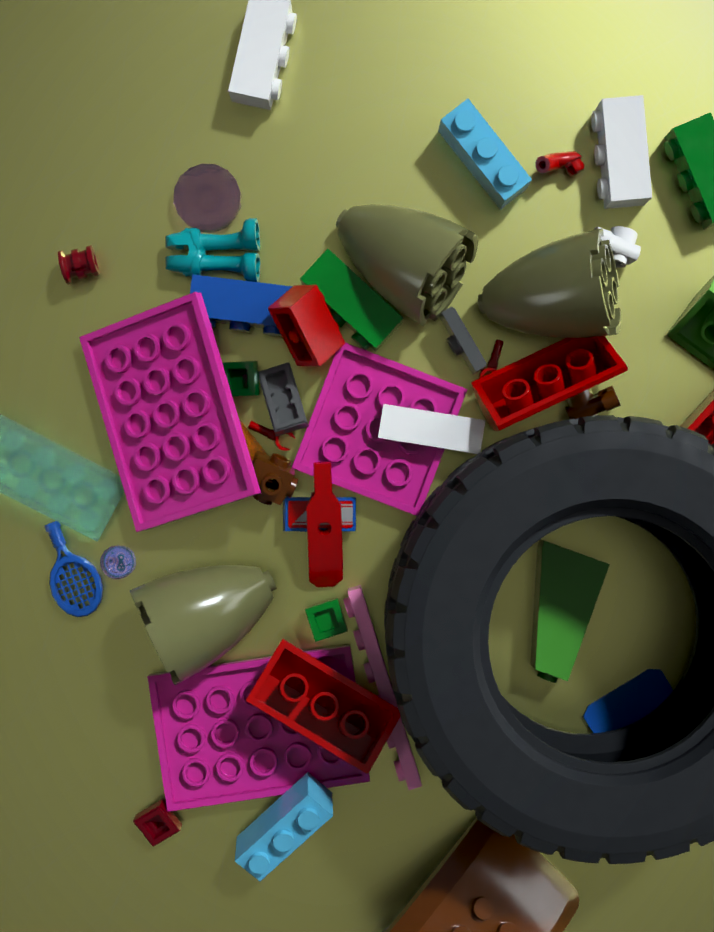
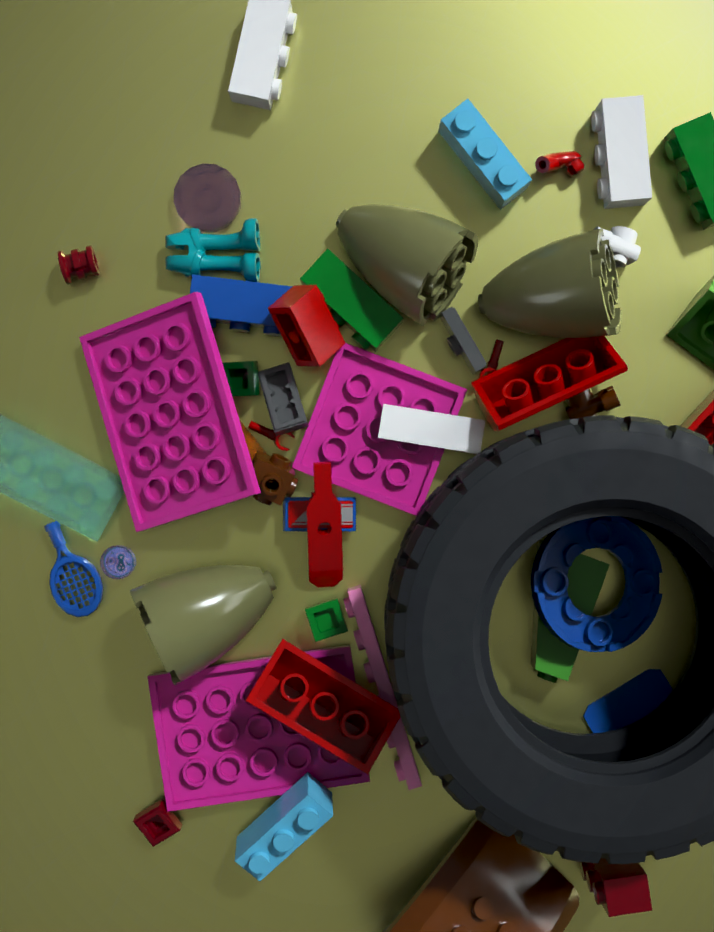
(618, 887): none -> dark red brick
(641, 590): none -> blue plate

